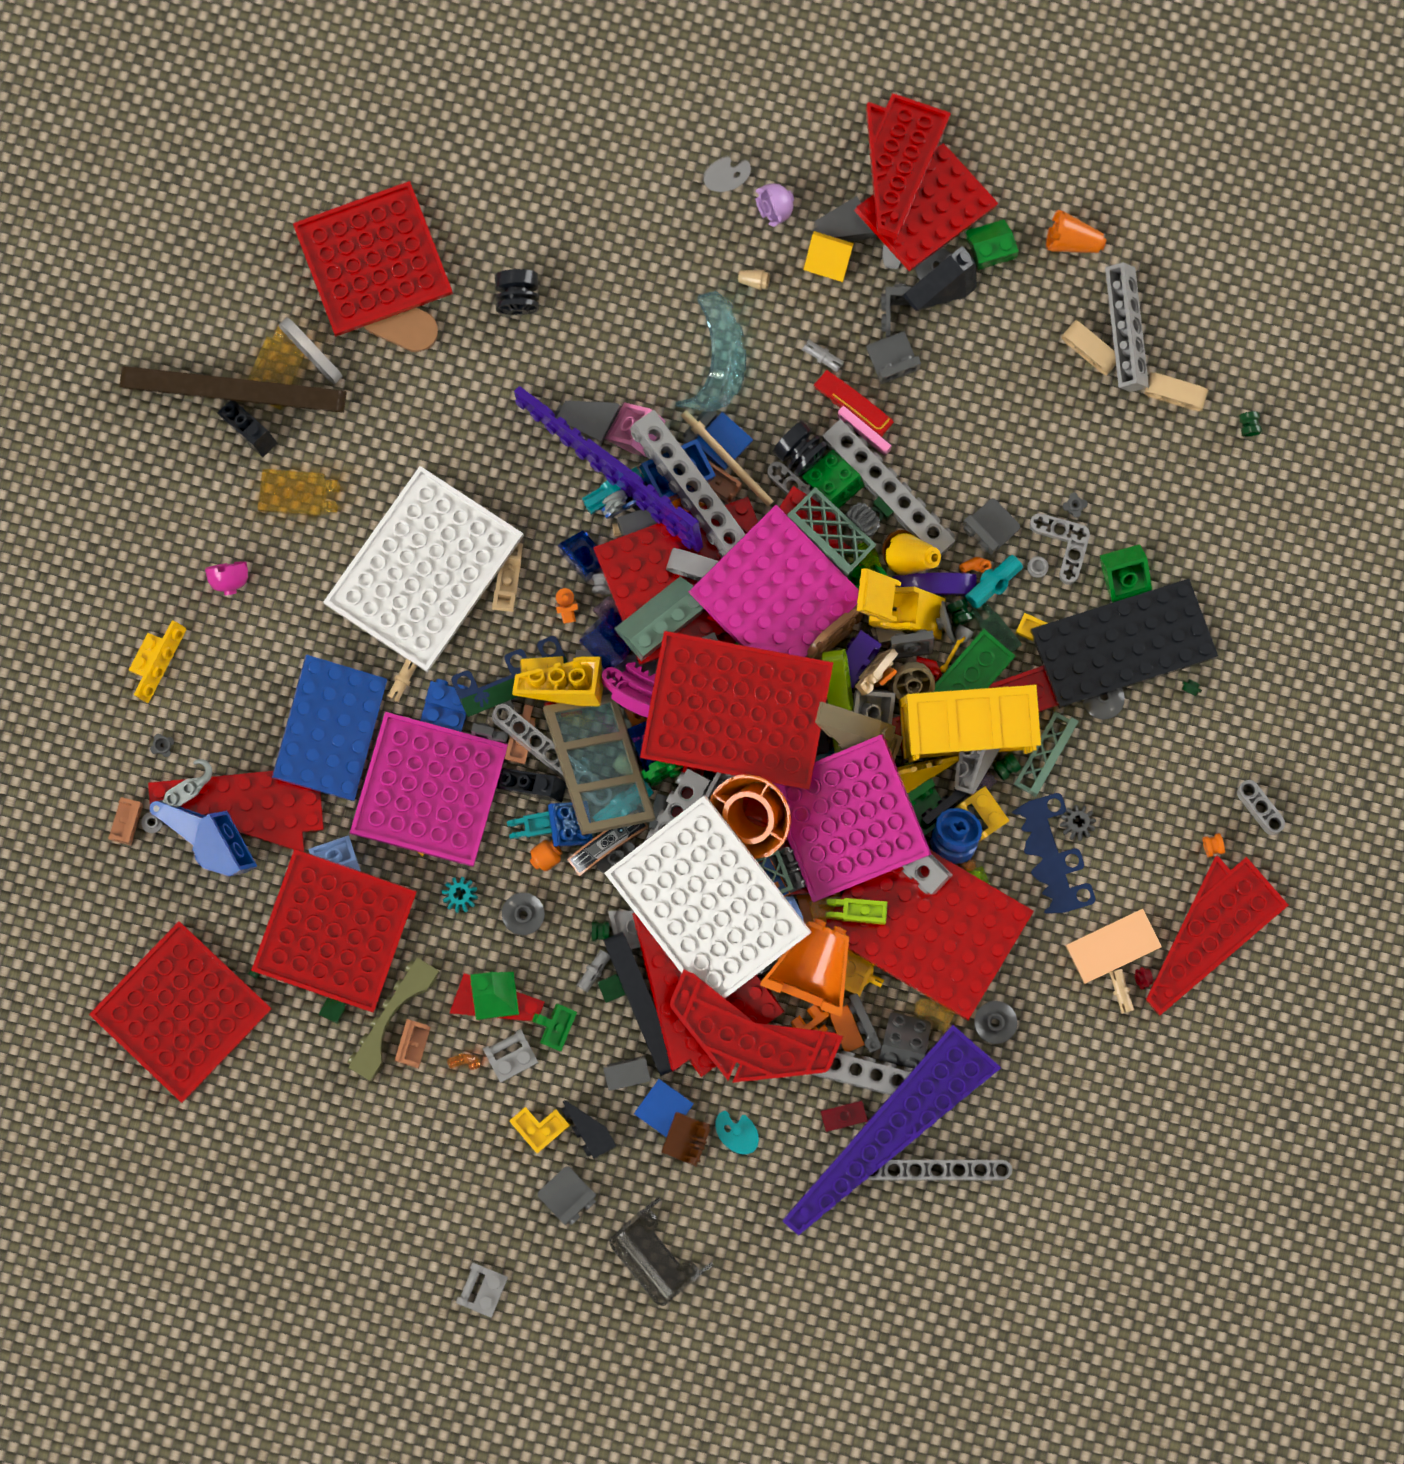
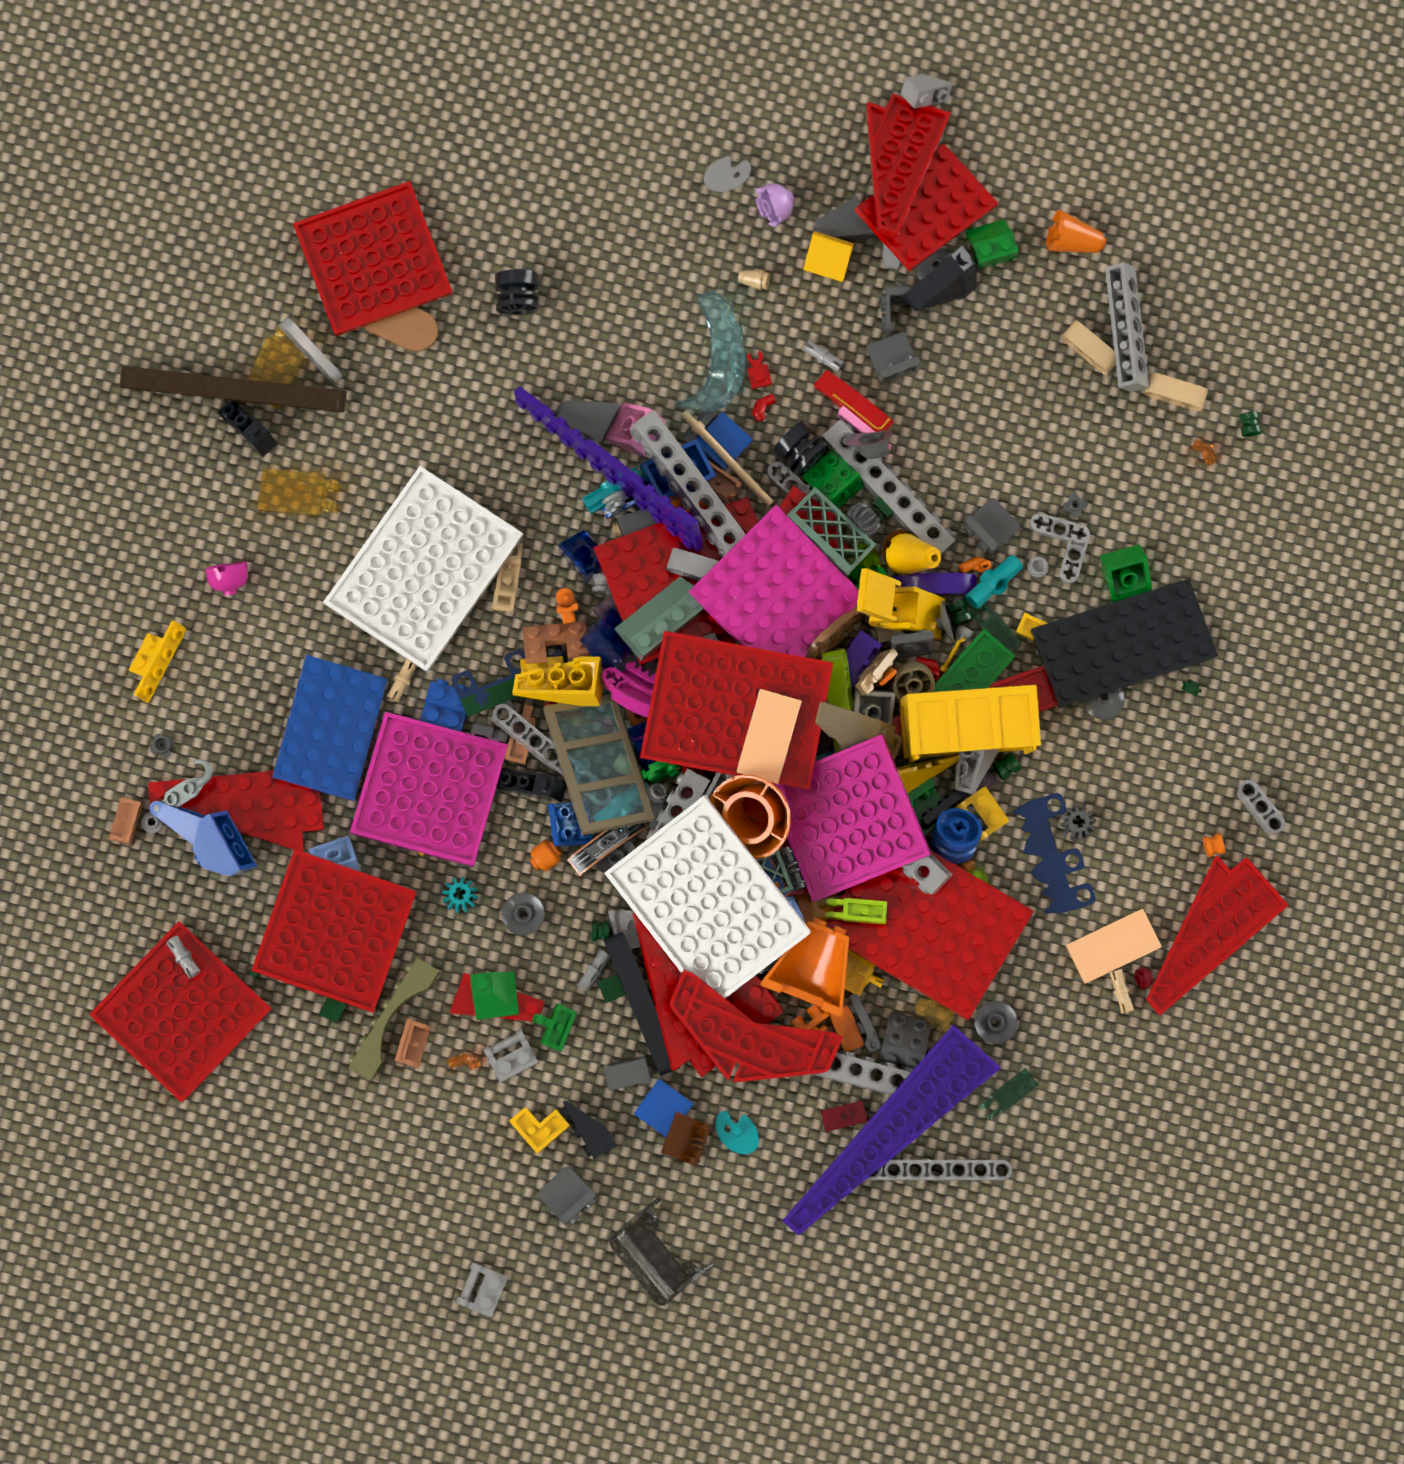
(183, 957): none -> light grey pin
(535, 825): teal hinge -> none
(538, 637): none -> nougat plate
(657, 793): none -> light grey plate
(758, 374): none -> red plate
(760, 407): none -> red arm
(769, 736): none -> light nougat tile
(870, 445): none -> dark grey piece
(925, 90): none -> light grey slope
(1011, 1092): none -> clear green hinge
(1055, 753): sand green fence -> none
(1207, 450): none -> clear orange arm

